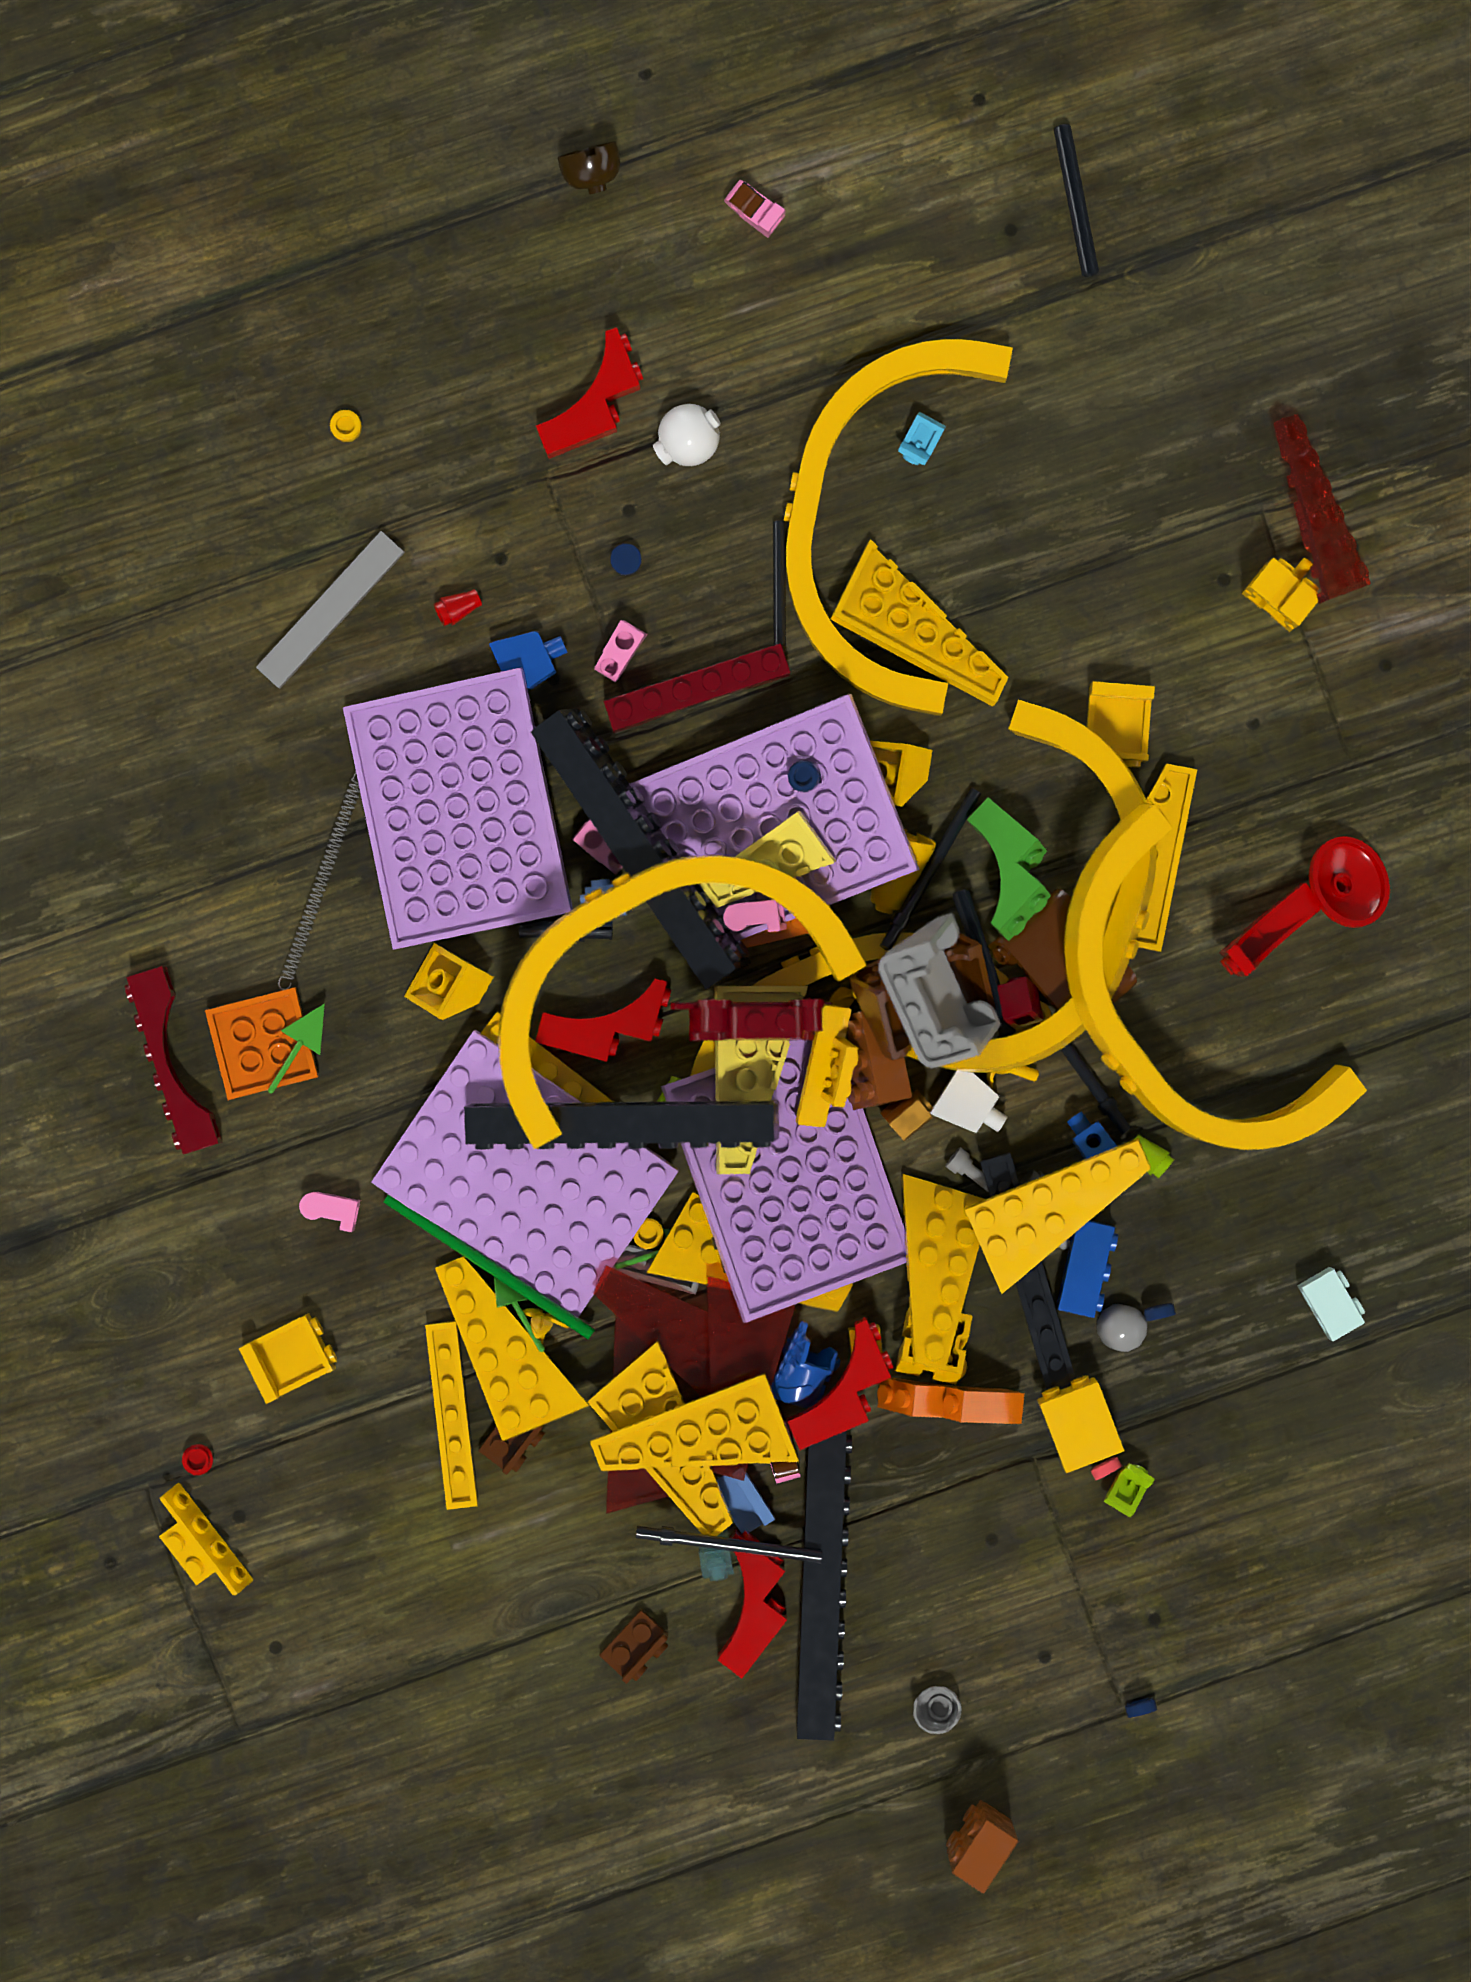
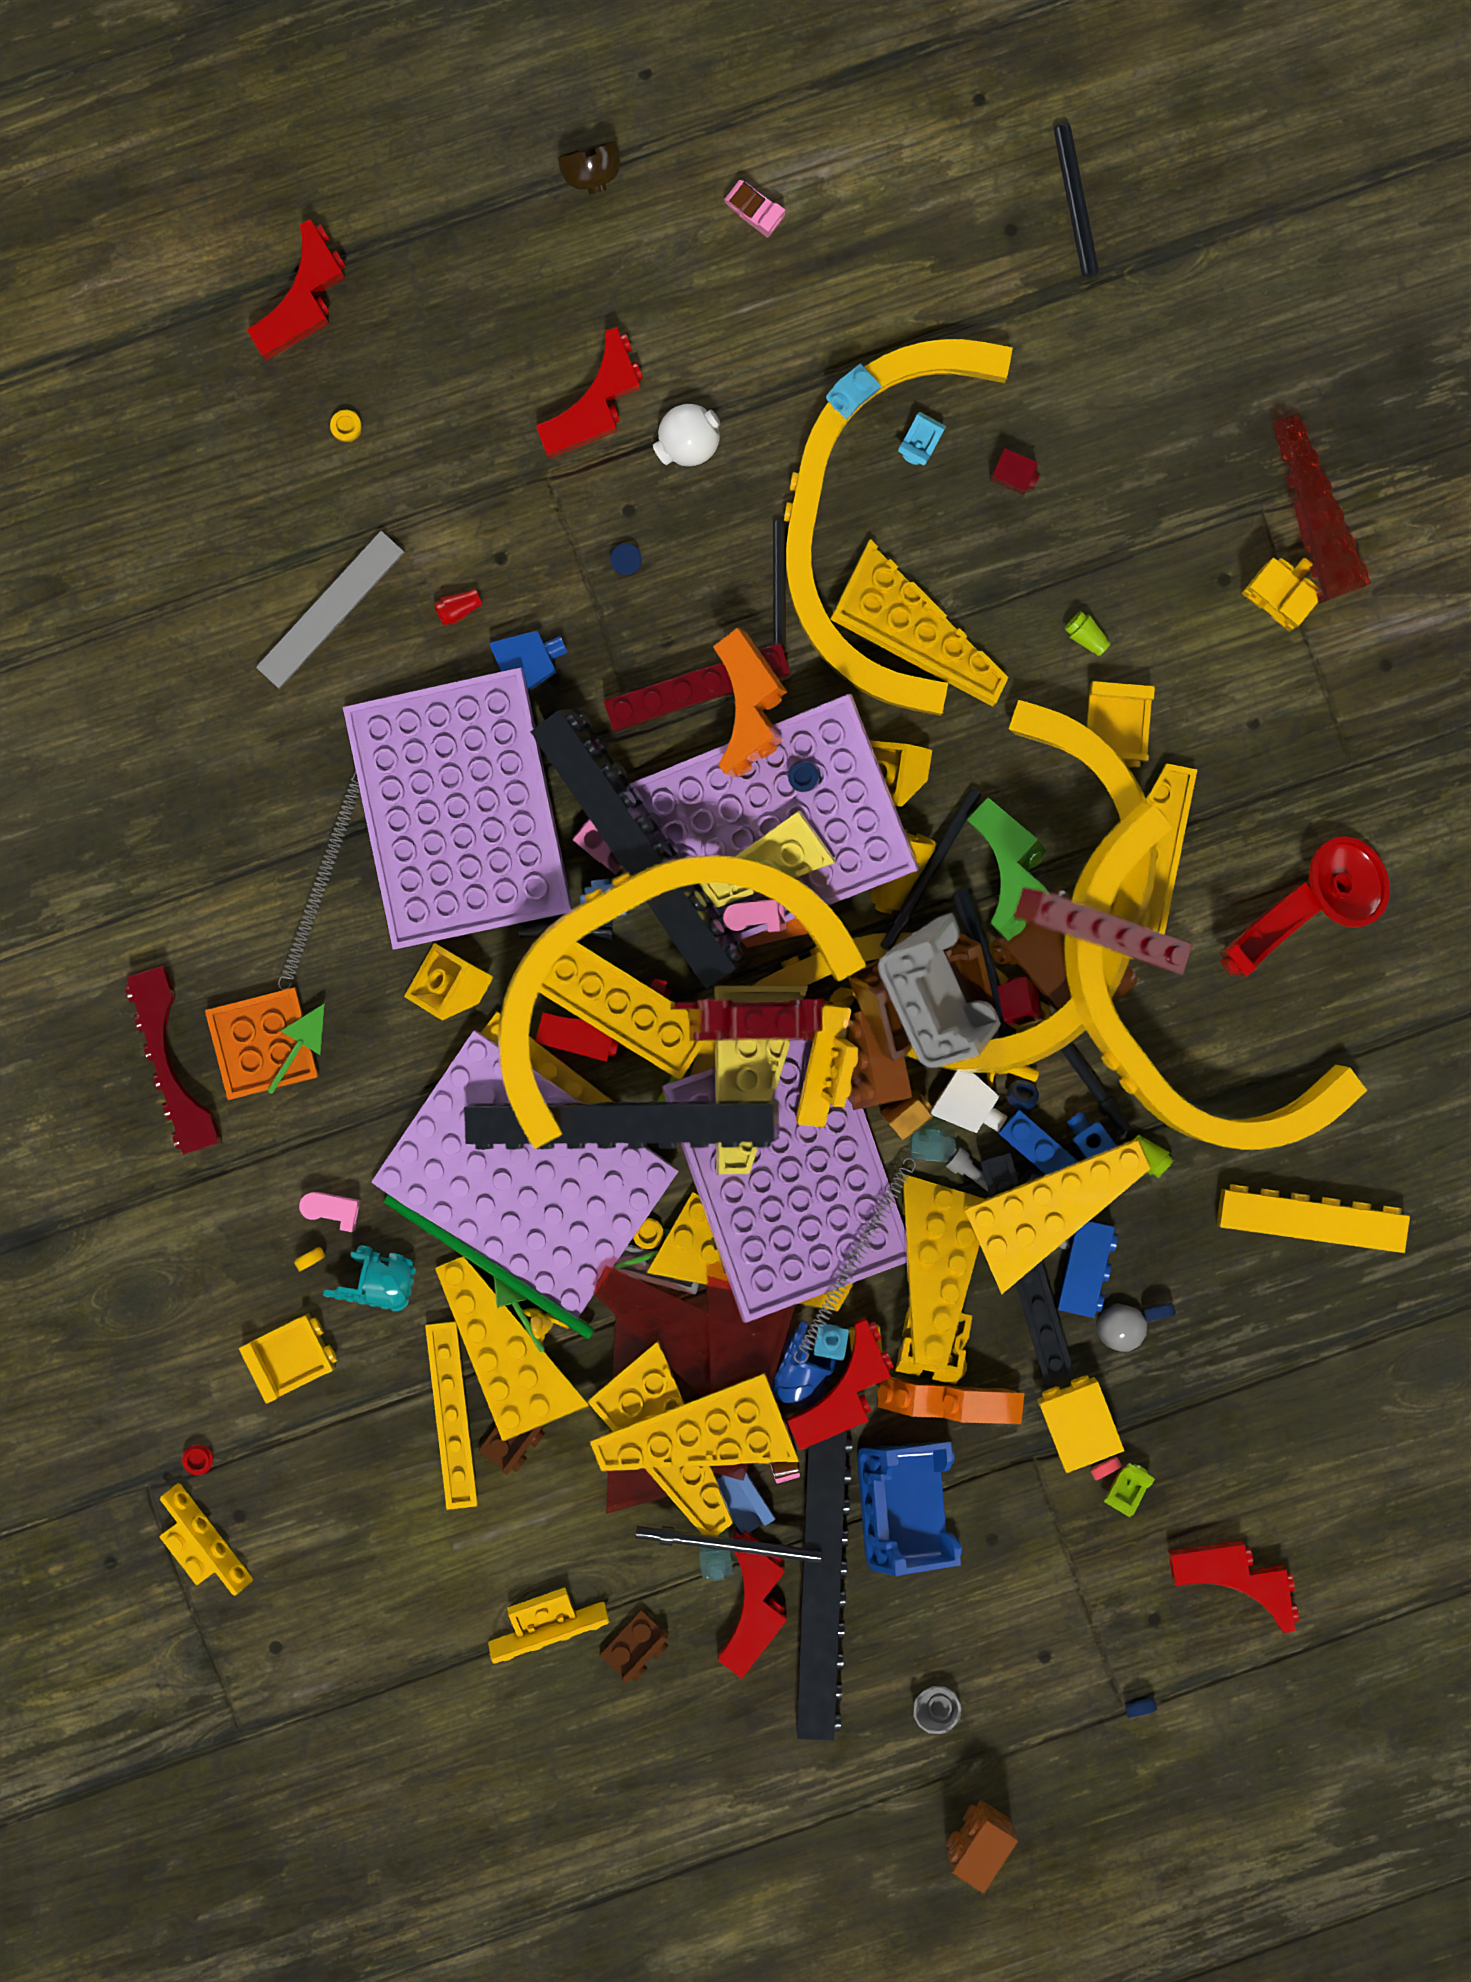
(299, 311): none -> red arch
(309, 1258): none -> yellow tile
(379, 1284): none -> teal helmet
(544, 1622): none -> yellow bracket
(619, 650): bright pink leg -> none
(622, 1009): none -> yellow plate
(754, 690): none -> orange arch
(831, 1342): none -> medium azure bracket
(848, 1269): none -> light grey piece
(852, 391): none -> medium azure bracket
(906, 1508): none -> blue windscreen
(932, 1146): none -> clear light blue brick
(1015, 472): none -> dark red brick
(1022, 1095): none -> dark blue tile
(1035, 1144): none -> blue brick
(1087, 633): none -> lime cone
(1102, 930): none -> dark red arch
(1229, 1566): none -> red arch
(1313, 1220): none -> yellow brick
(1331, 1303): light aqua brick -> none

